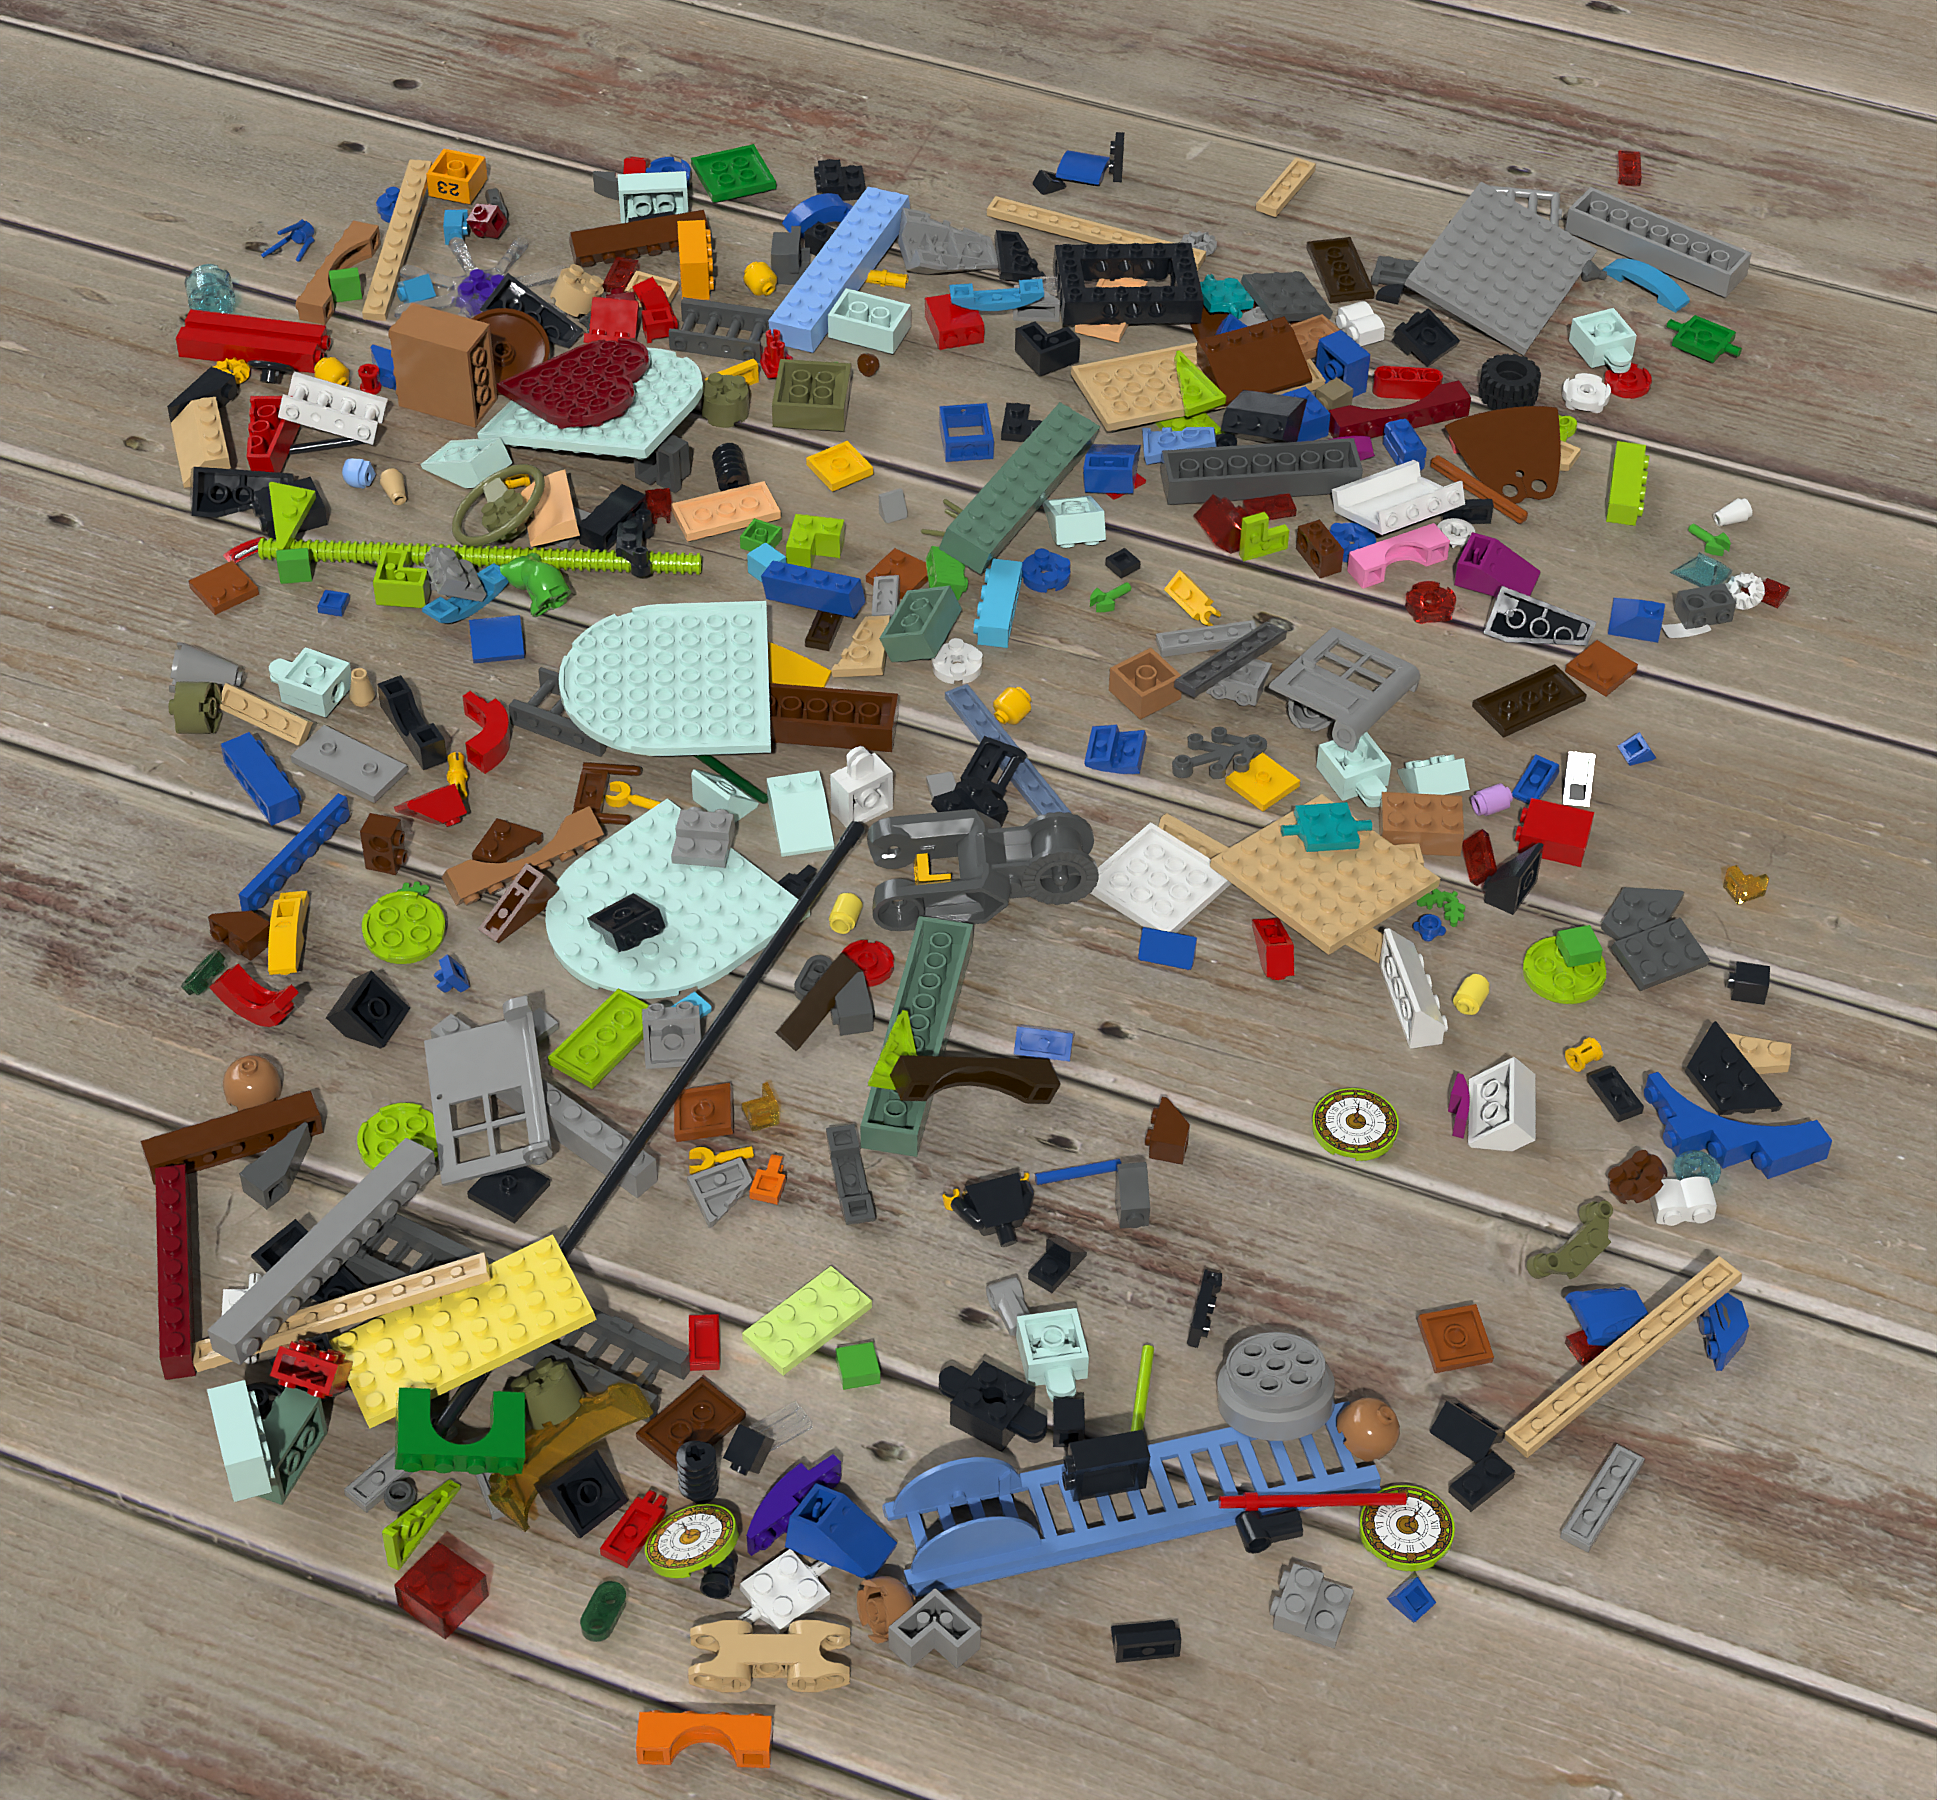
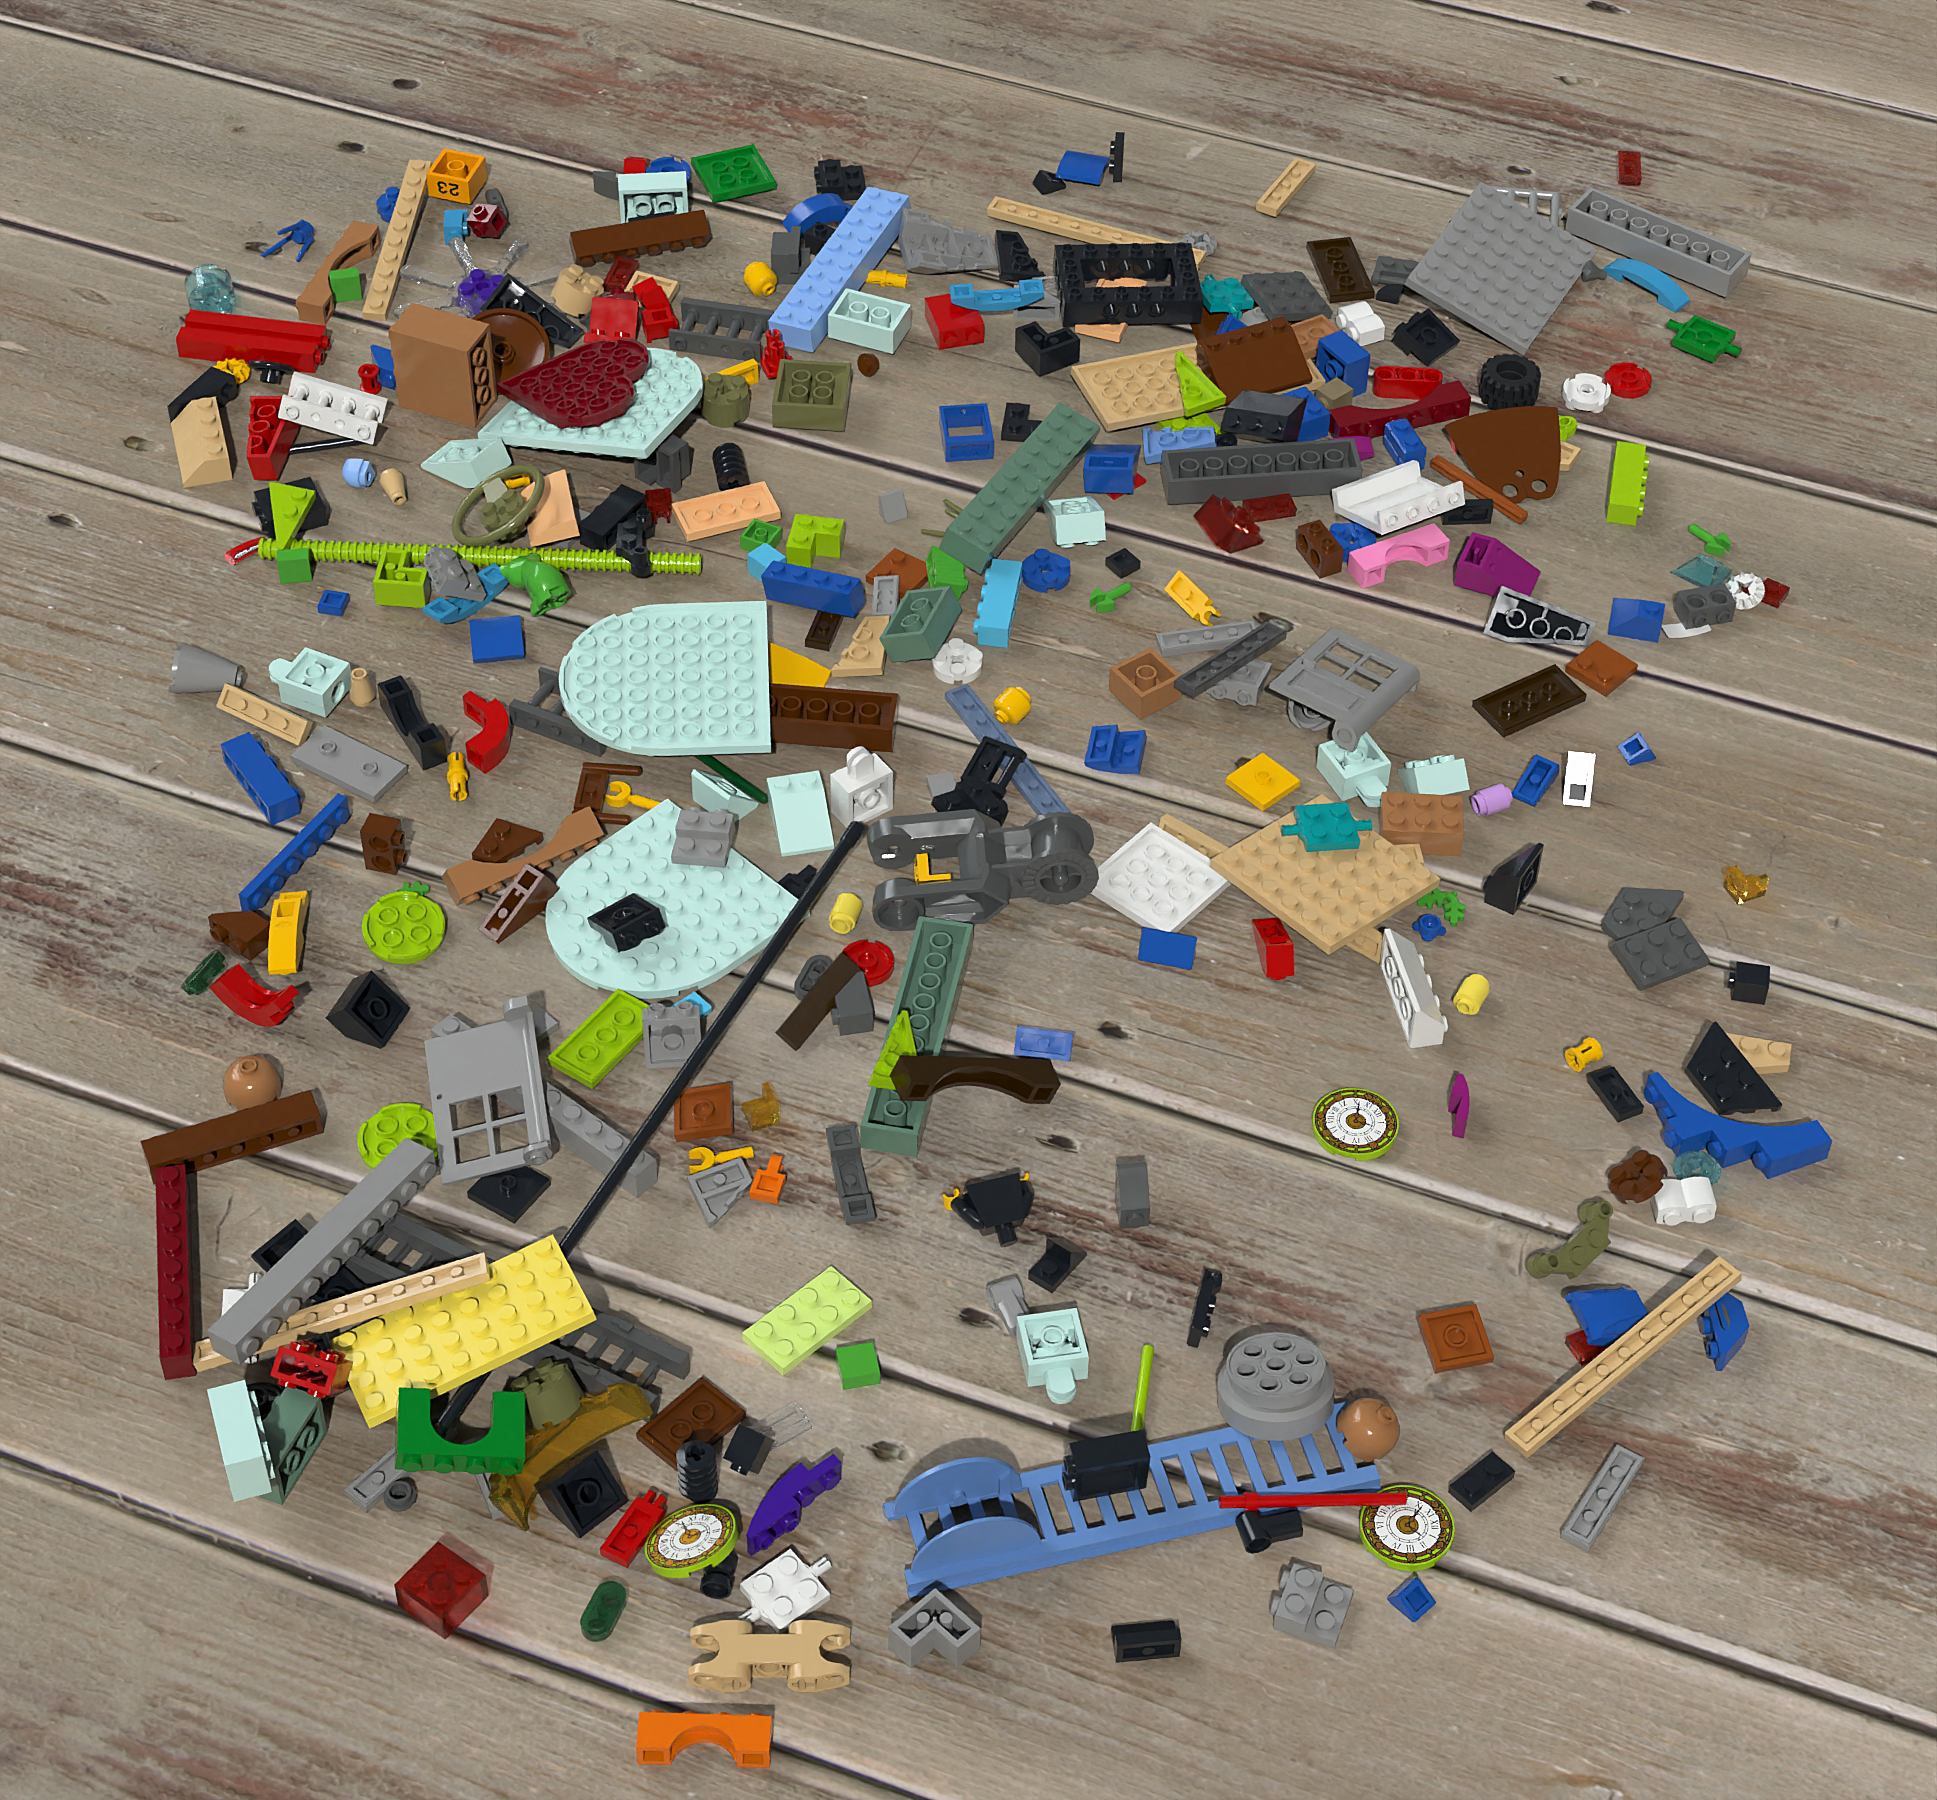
(196, 707): olive brick -> none
(223, 587): dark orange plate -> none
(228, 491): black wedge -> none
(275, 1171): dark grey slope -> none
(332, 370): yellow head -> none
(409, 1529): lime wing -> none
(415, 289): dark azure brick -> none
(436, 806): red slope -> none
(451, 975): blue tile -> none
(695, 259): light orange brick -> none
(704, 1342): red tile -> none
(838, 1533): blue slope -> none
(839, 466): yellow plate -> none
(883, 1603): medium nougat cylinder -> none
(983, 1417): black brick -> none
(1068, 1421): black brick -> none
(1076, 1172): blue bar -> none
(1170, 1133): reddish brown slope -> none
(1250, 747): dark grey plant -> none
(1259, 540): lime plate -> none
(1439, 610): clear red plate -> none
(1458, 527): white gear -> none
(1466, 1430): black panel -> none
(1479, 857): clear red plate -> none
(1502, 1107): white slope -> none
(1555, 981): lime tile -> none
(1558, 827): red brick -> none
(1579, 946): bright green piece -> none
(1604, 340): light aqua brick -> none
(1735, 512): white cone -> none

